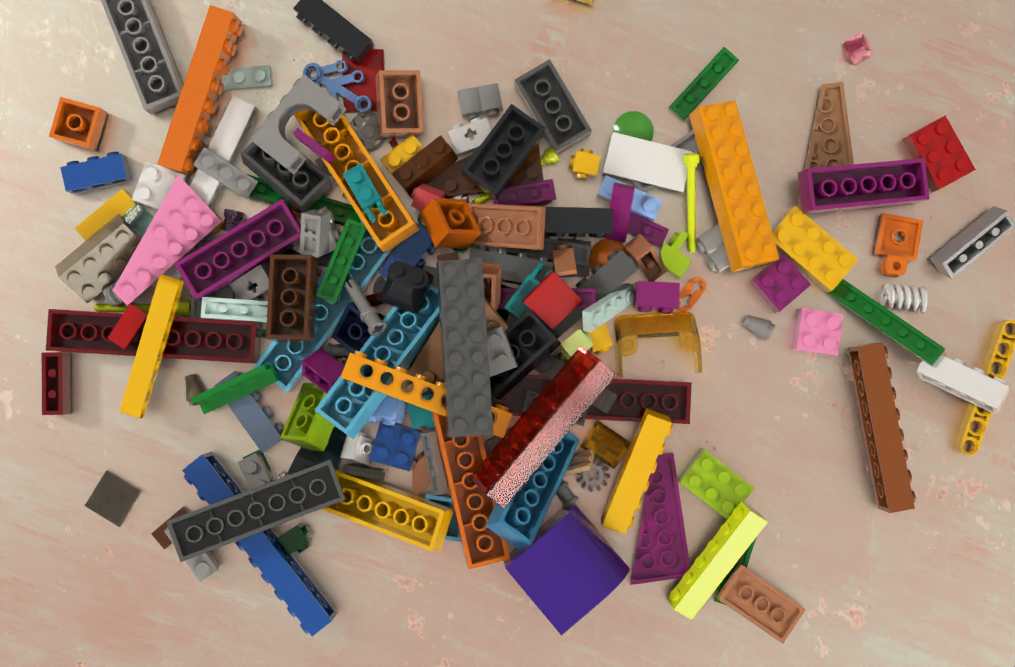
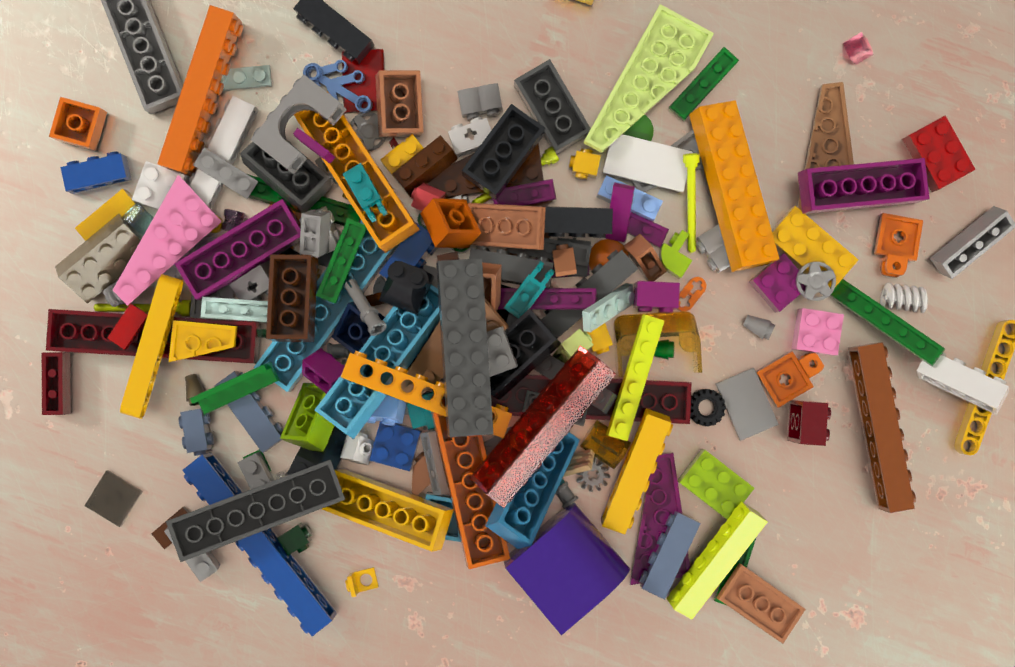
(196, 431): none -> sand blue brick
(197, 339): none -> yellow wing
(354, 583): none -> yellow bracket
(365, 471): clear smoke tile -> none
(552, 300): red tile -> none
(635, 377): none -> neon yellow plate
(658, 64): none -> yellowish green wing
(665, 349): none -> green cone
(669, 555): none -> sand blue brick
(719, 407): none -> black tyre
(747, 404): none -> light grey tile
(799, 375): none -> orange plate
(808, 422): none -> dark red brick
(816, 281): none -> light grey wheel

